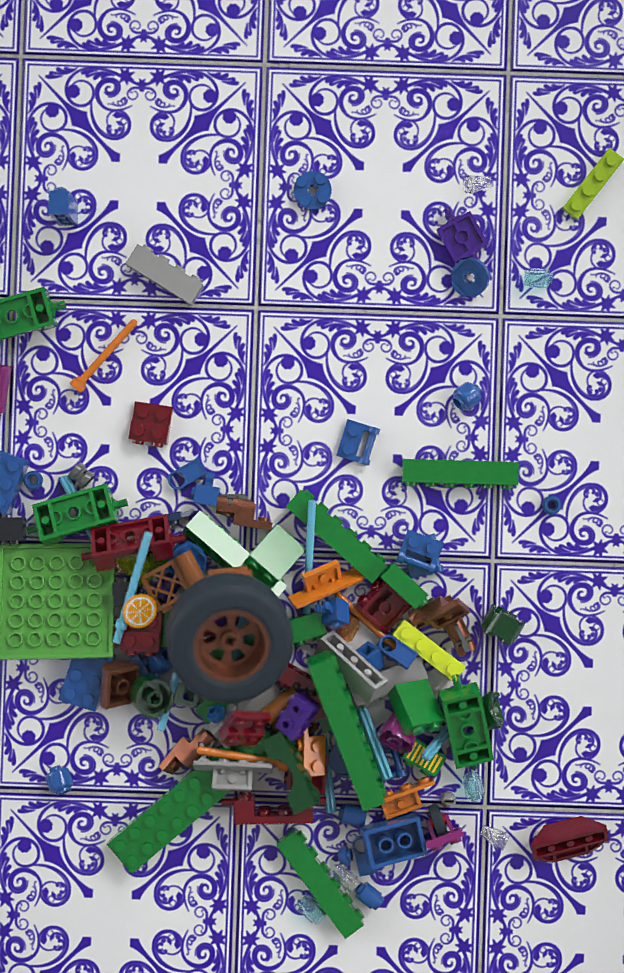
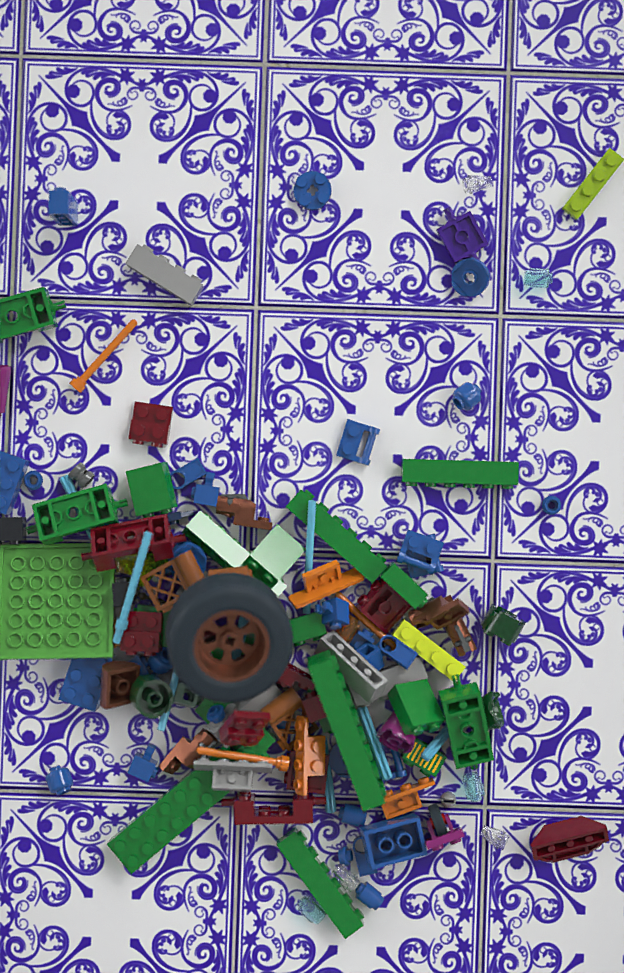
(139, 611): light orange sticker -> none
(143, 765): none -> blue brick
(151, 489): none -> green brick
(297, 715): dark purple brick -> none
(303, 793): dark green arch -> none
(361, 638): none -> blue bracket

